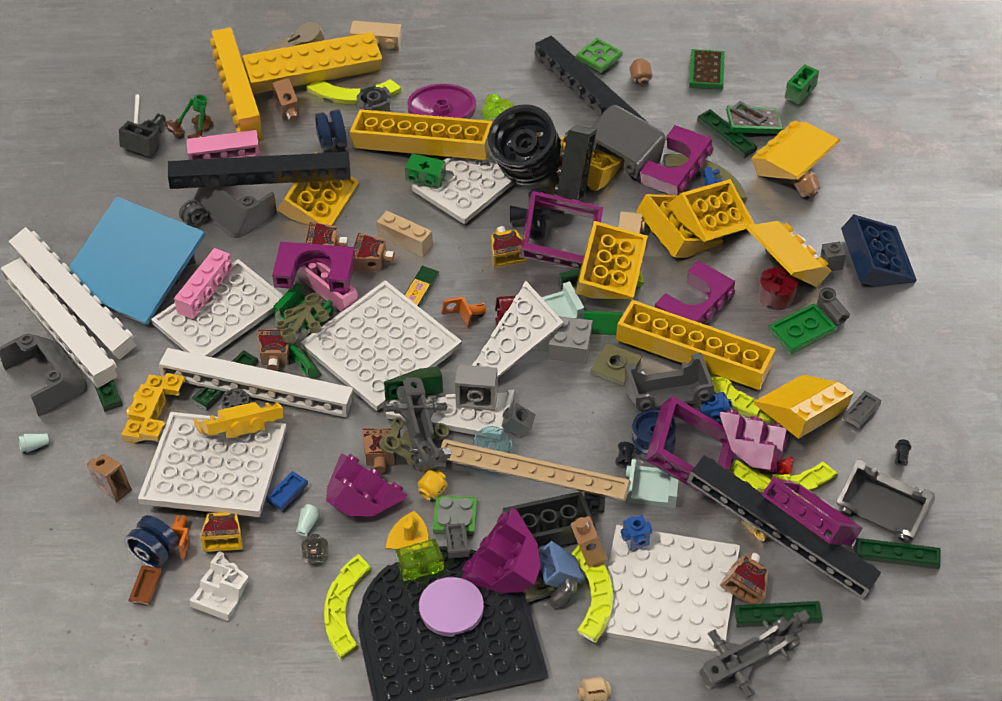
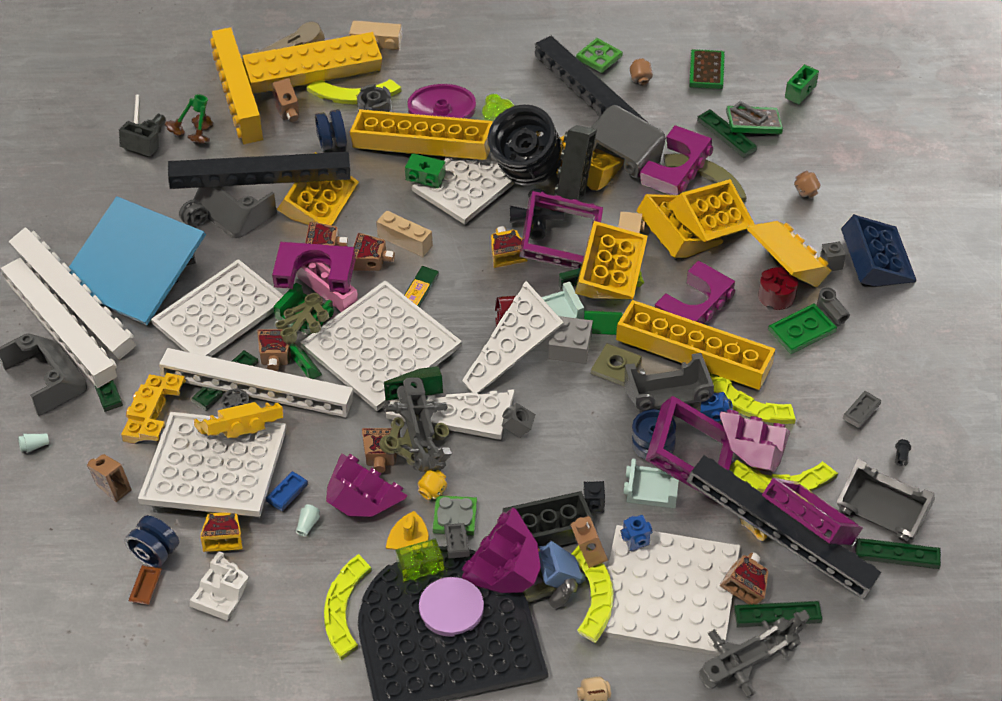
(182, 533): orange bracket -> none
(203, 283): bright pink brick -> none
(224, 146): bright pink brick -> none
(314, 550): clear smoke head -> none
(465, 310): orange bracket -> none
(476, 387): light grey brick -> none
(490, 434): clear light blue tile -> none
(538, 470): tan plate -> none
(624, 454): black bush -> none
(708, 176): blue tile -> none
(785, 466): red hair -> none
(793, 151): yellow slope -> none
(805, 403): yellow slope -> none

